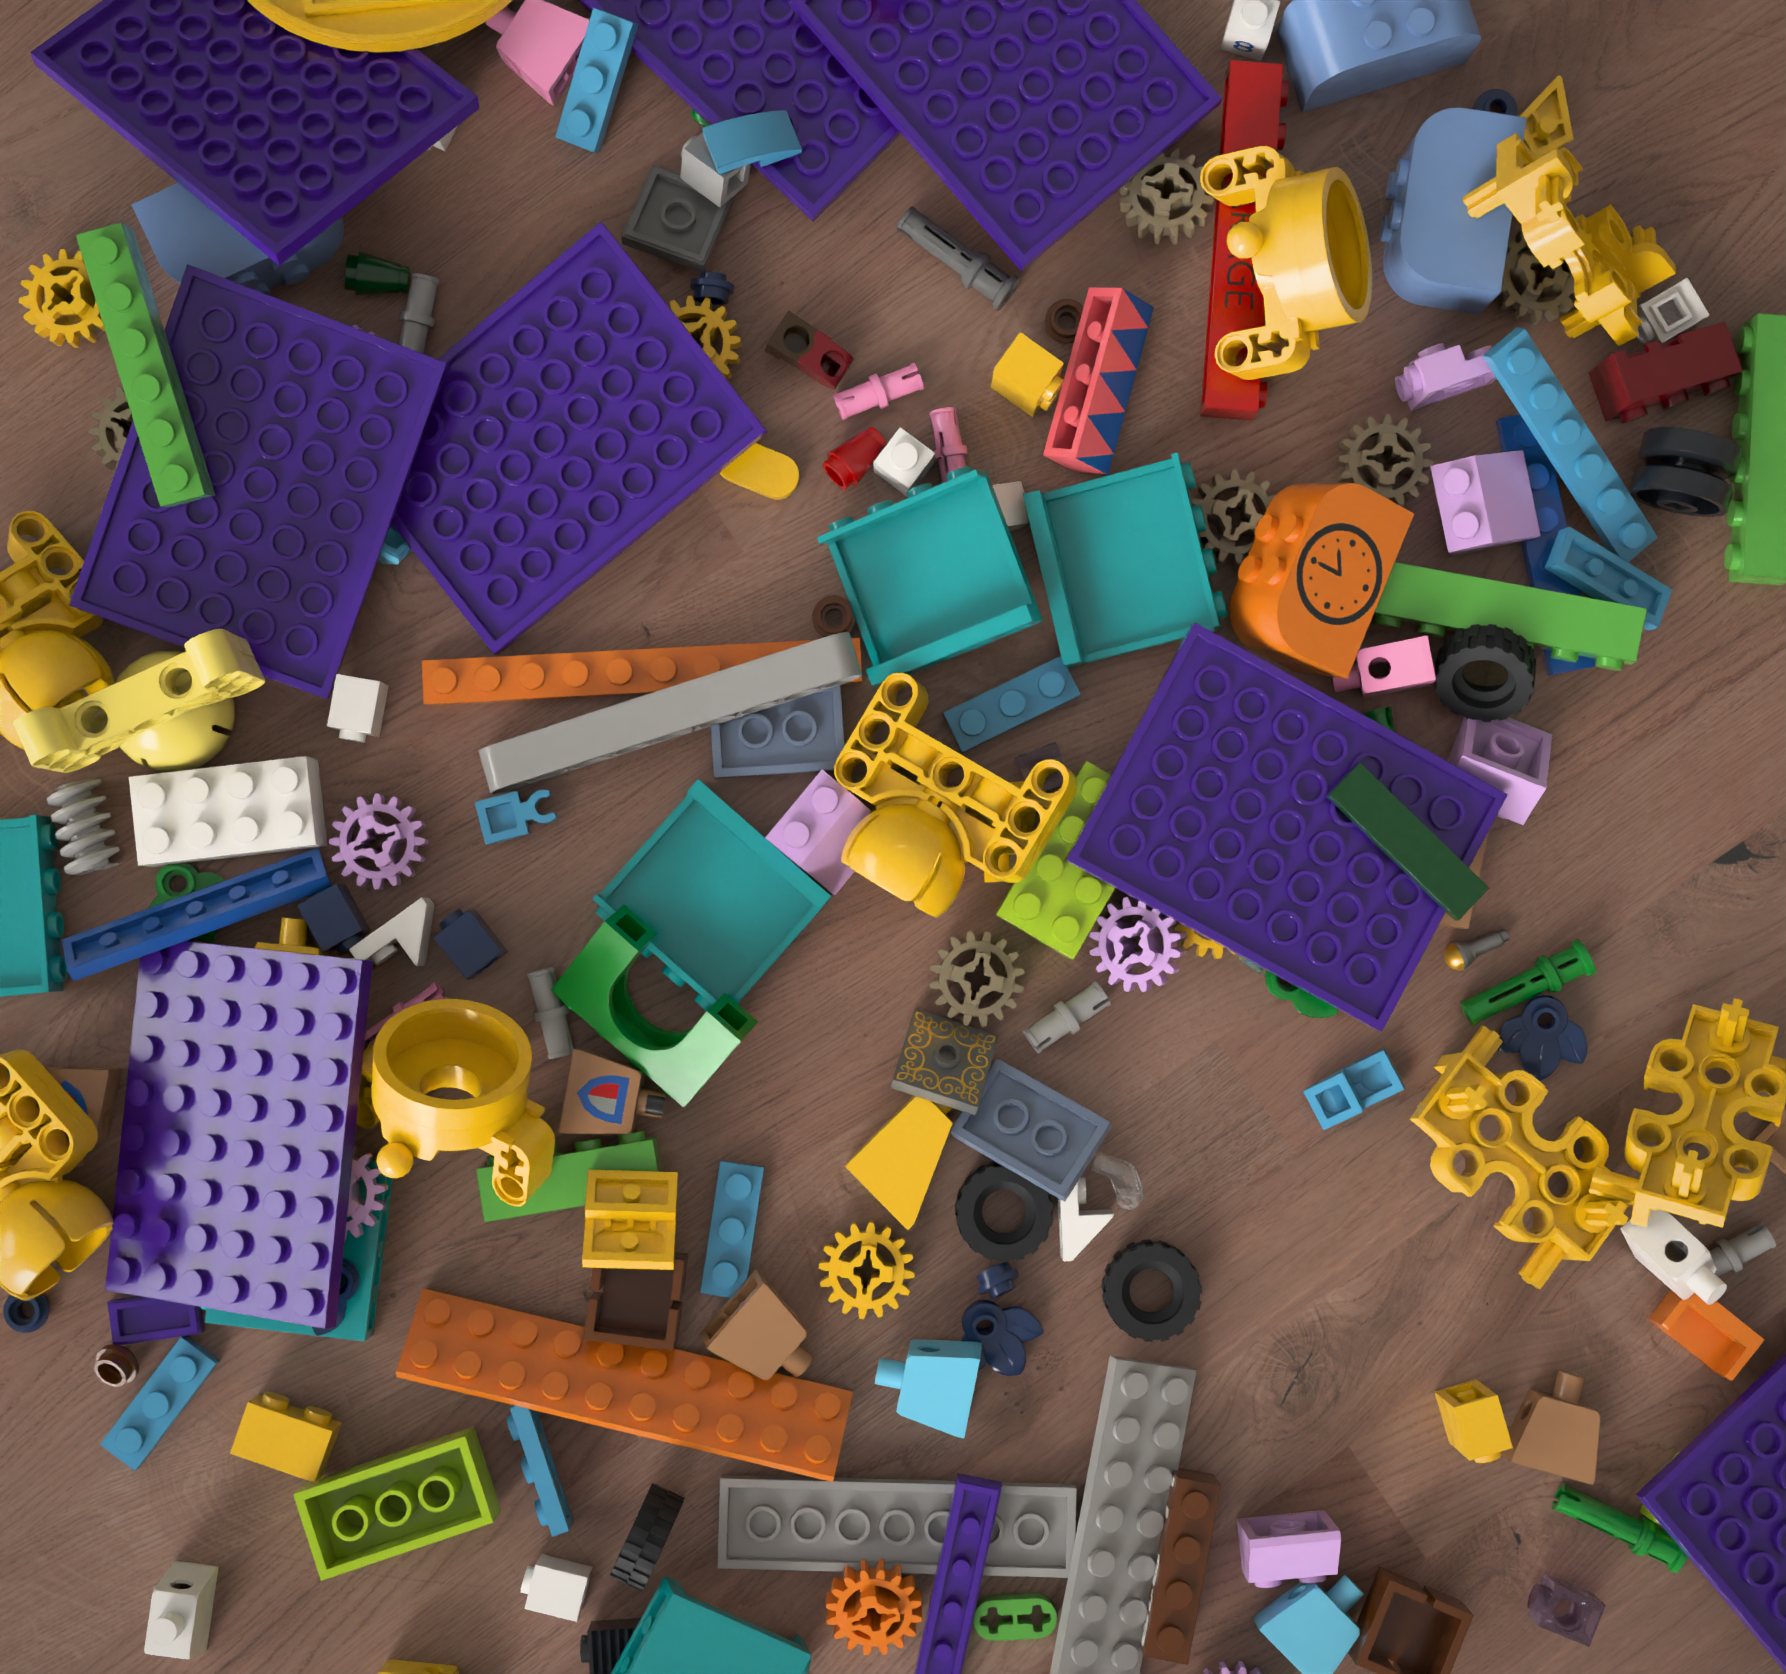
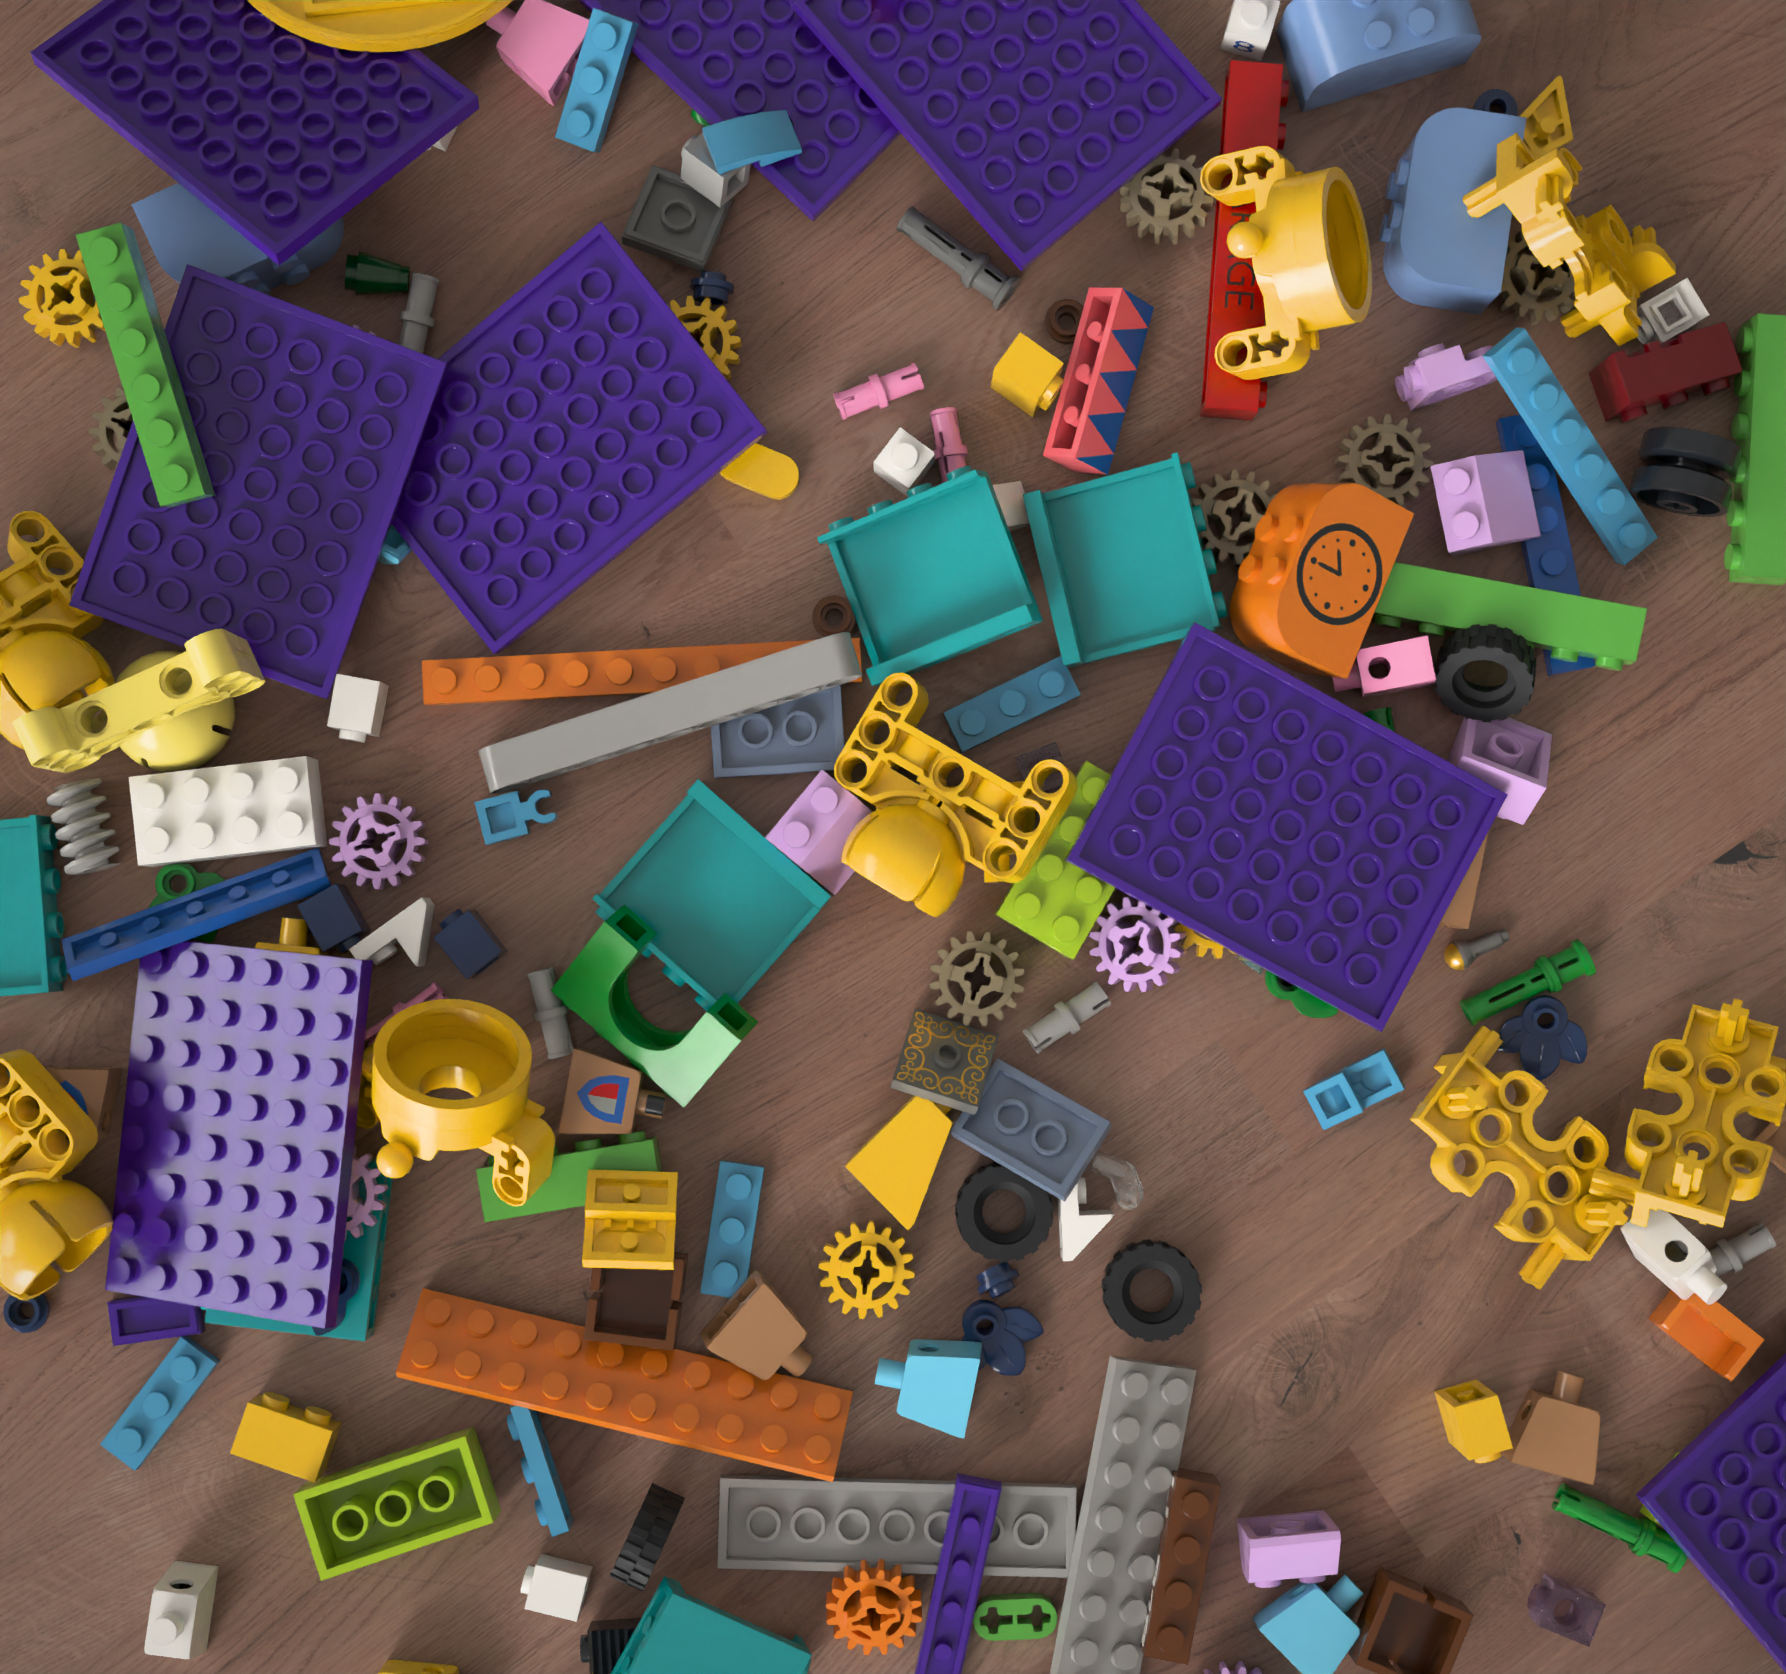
(116, 1365): reddish brown plate -> none
(809, 351): leg -> none
(852, 459): red cone -> none
(1407, 841): dark green tile -> none
(1606, 575): dark azure plate -> none

